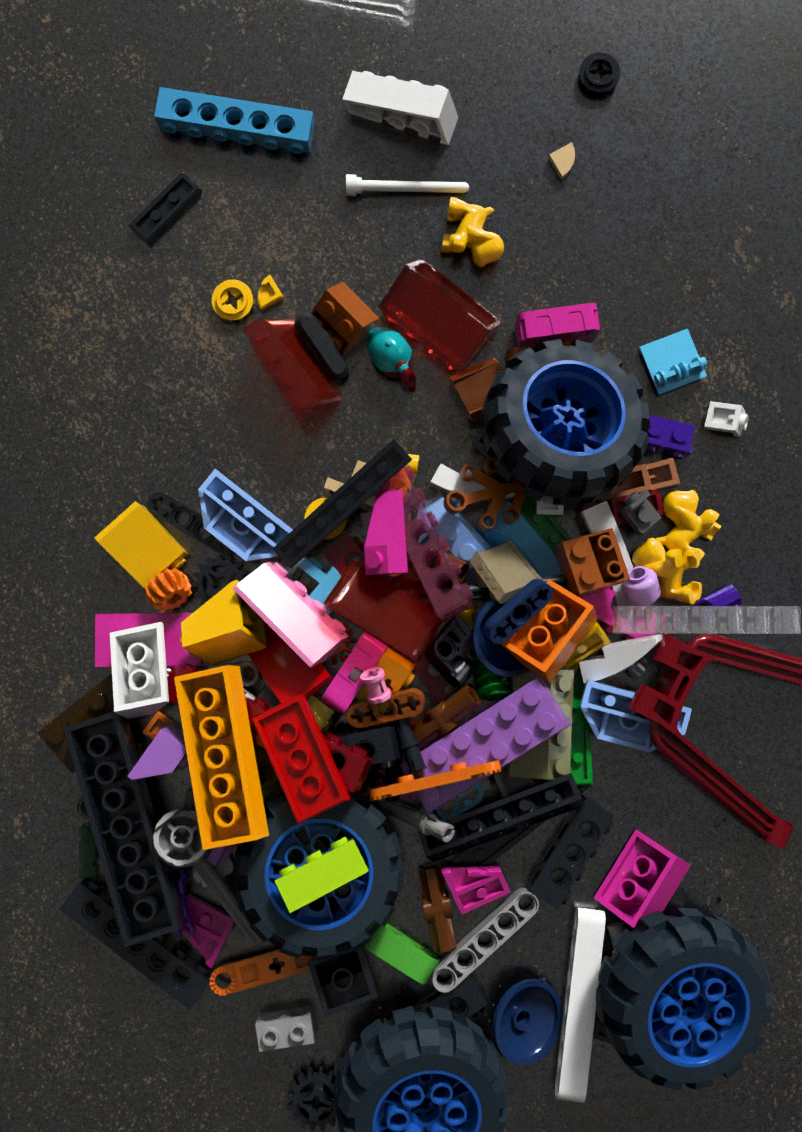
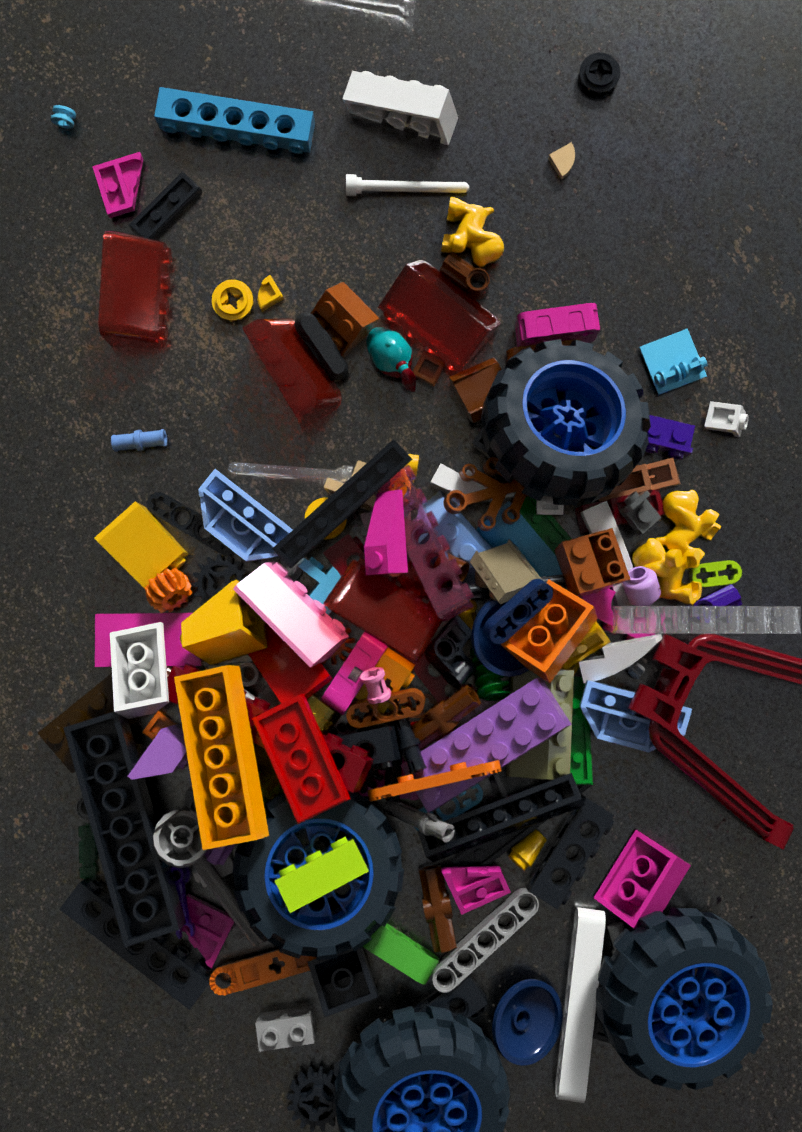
(63, 116): none -> medium azure bush
(119, 183): none -> dark pink wing
(133, 291): none -> clear red windscreen
(139, 440): none -> medium blue pin
(341, 474): none -> clear piece
(428, 370): none -> reddish brown tile
(464, 274): none -> reddish brown piece
(527, 850): none -> yellow cone
(714, 567): none -> lime beam

